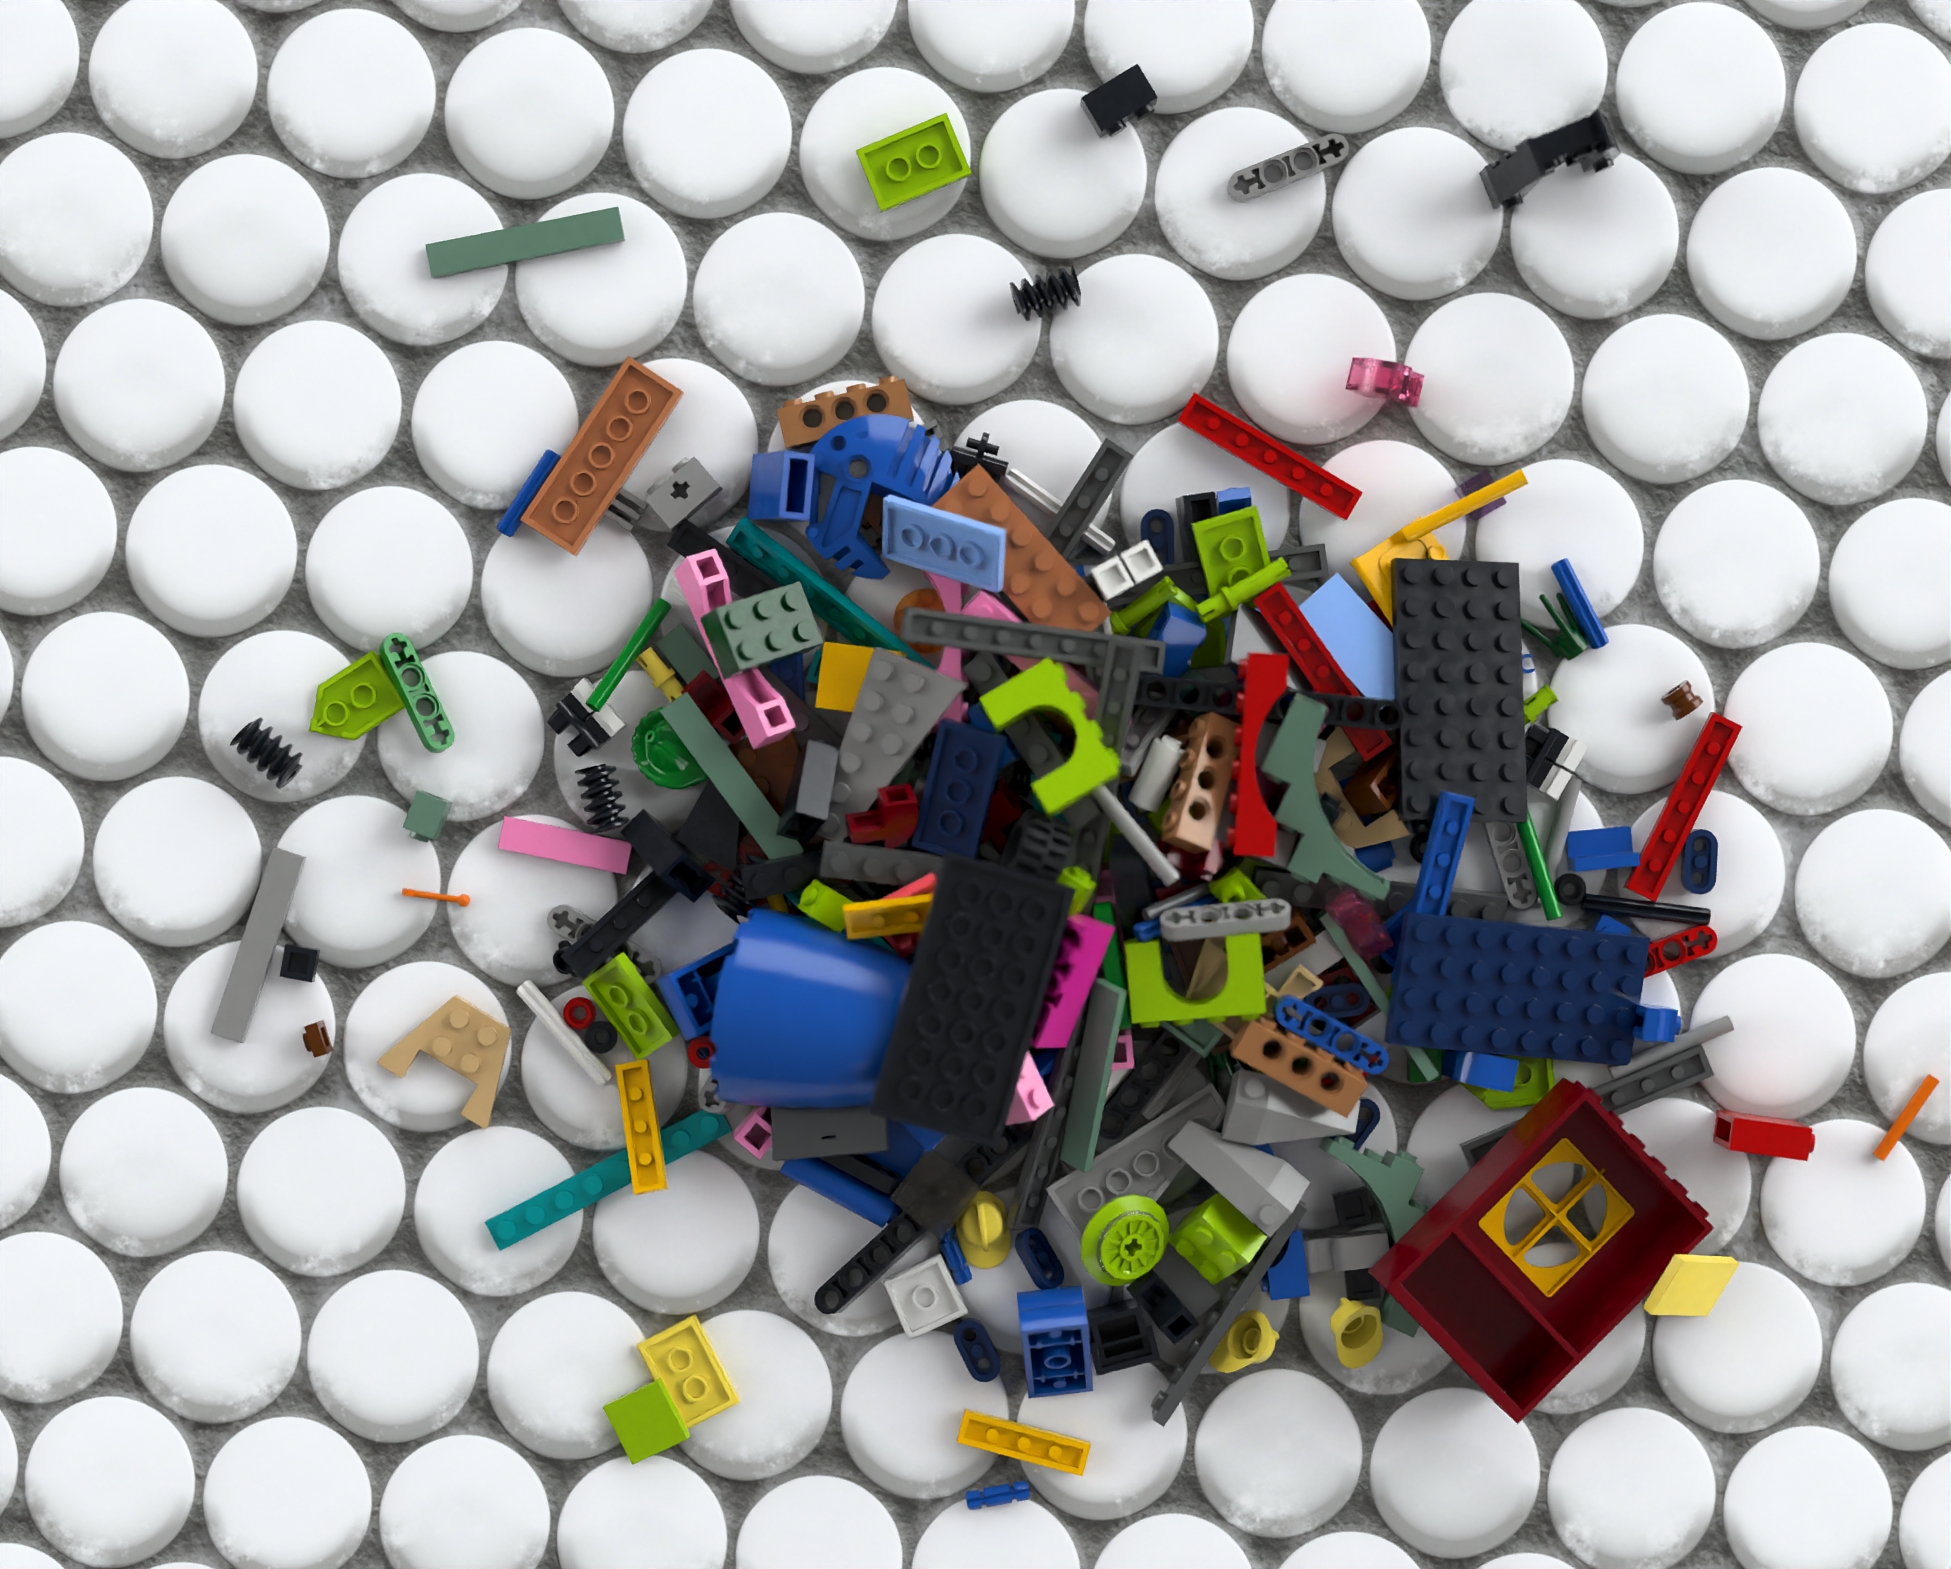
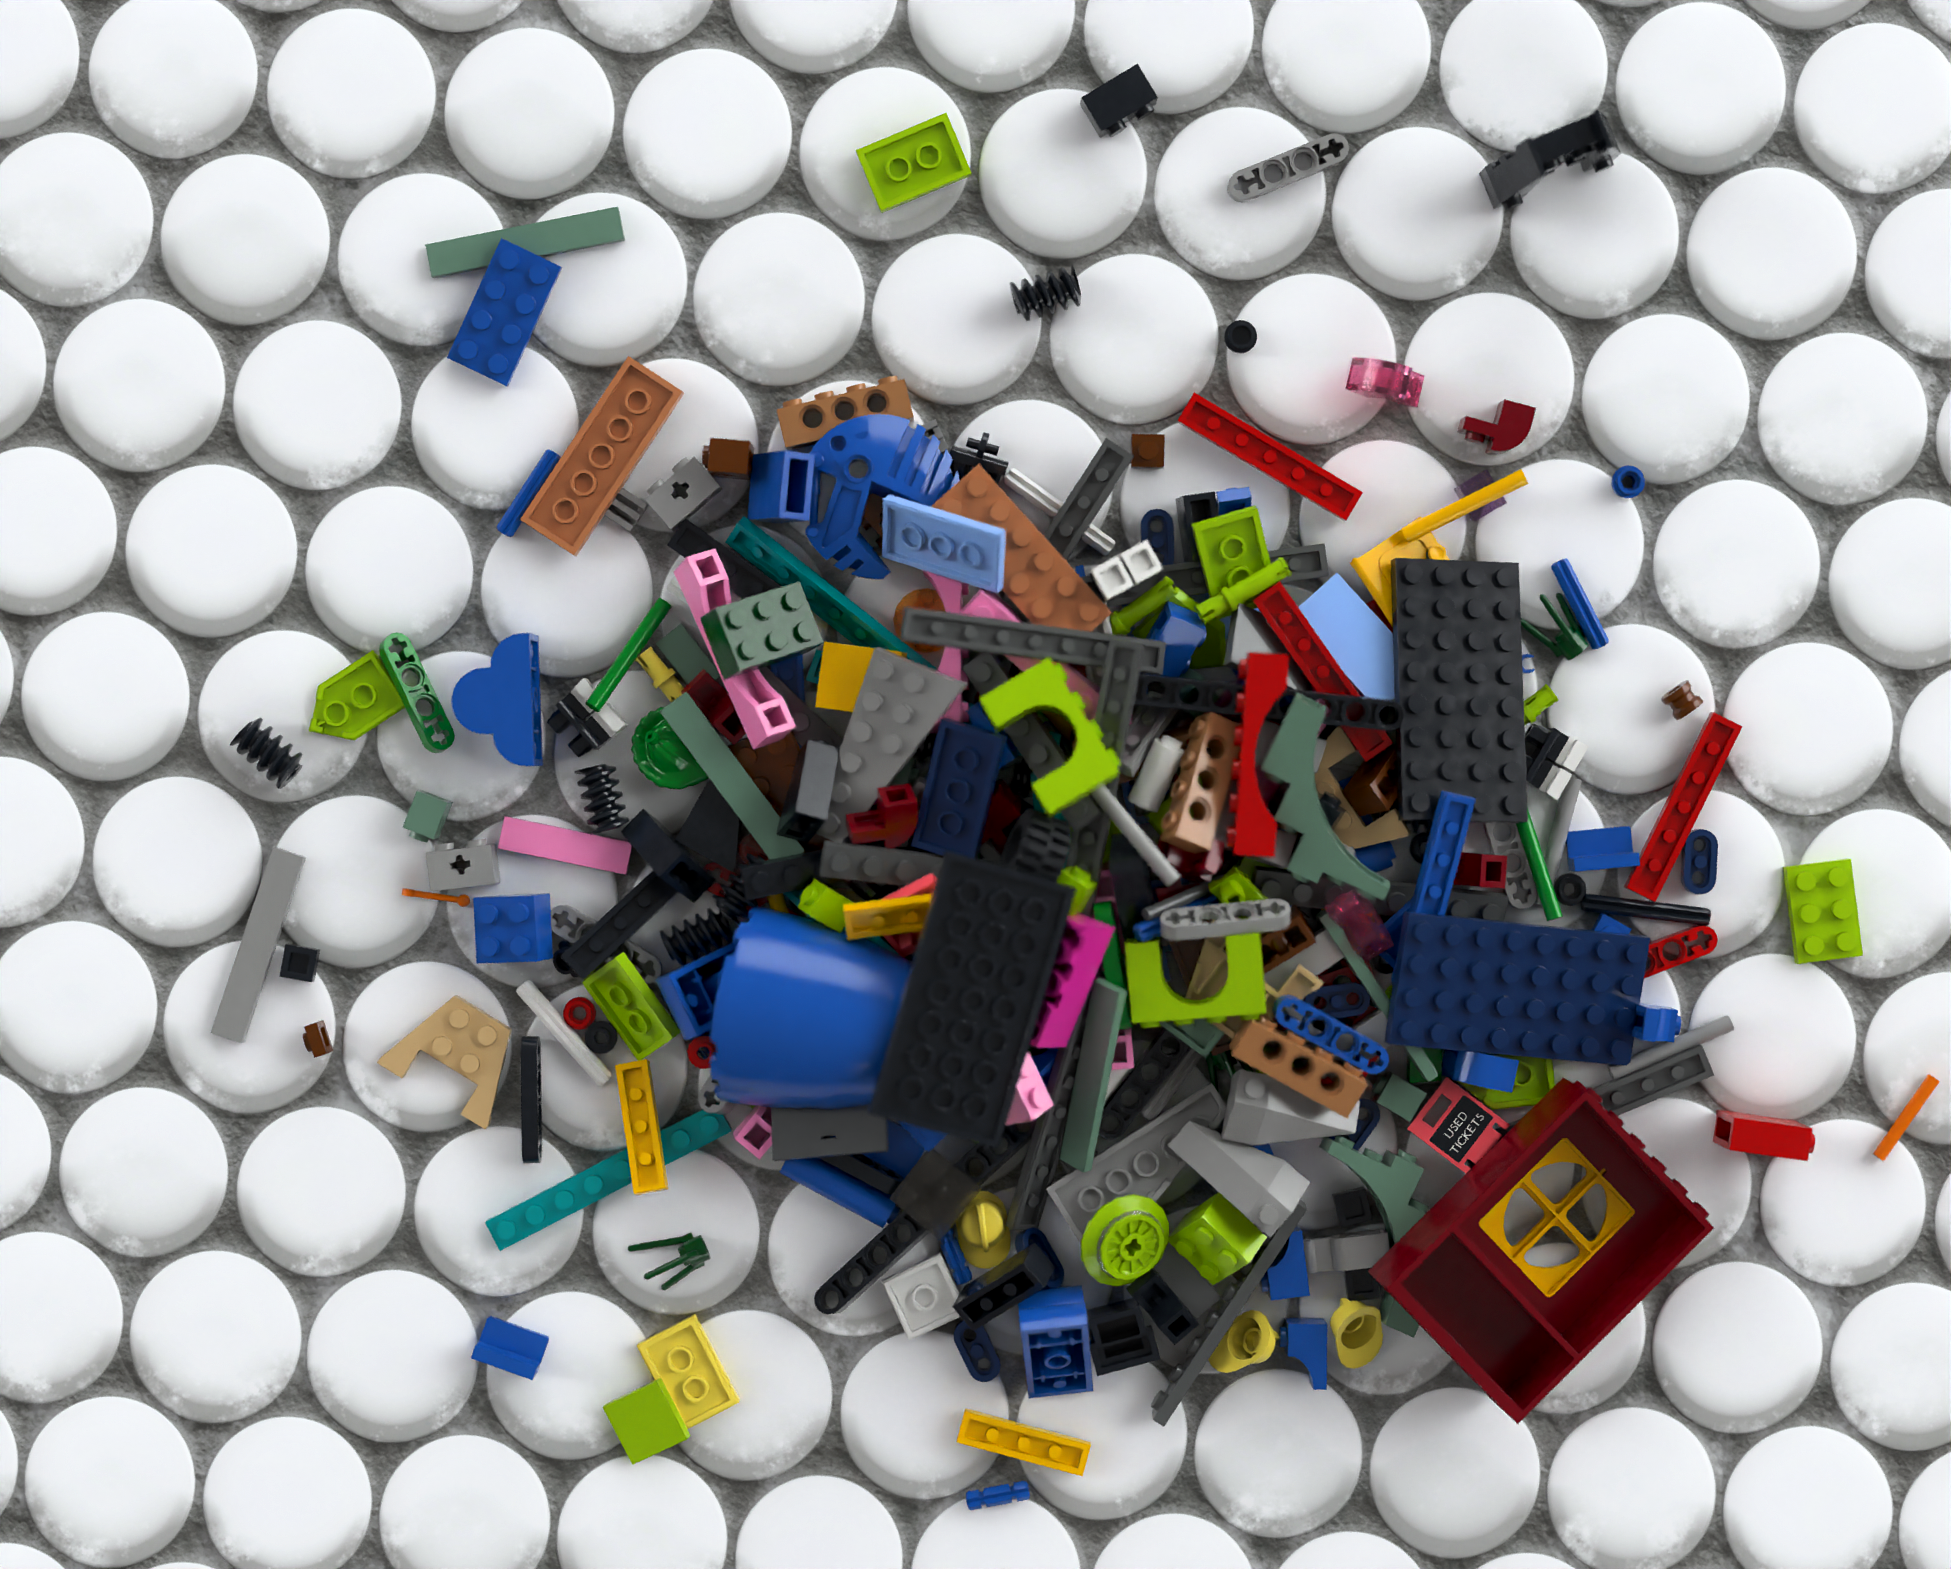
(445, 875): none -> light grey brick
(504, 312): none -> blue plate
(506, 700): none -> blue brick
(510, 1347): none -> blue panel
(513, 928): none -> blue brick
(531, 1099): none -> black beam
(692, 1253): none -> dark green plant
(697, 936): none -> black piece
(728, 458): none -> reddish brown brick
(1004, 1286): none -> black brick
(1147, 450): none -> reddish brown plate
(1240, 336): none -> black plate
(1307, 1342): none -> blue arch
(1397, 1095): none -> sand green brick
(1462, 1130): none -> container
(1481, 870): none -> dark red brick
(1506, 432): none -> dark red brick
(1637, 479): none -> blue plate
(1690, 1285): light yellow tile -> none
(1822, 911): none -> lime plate

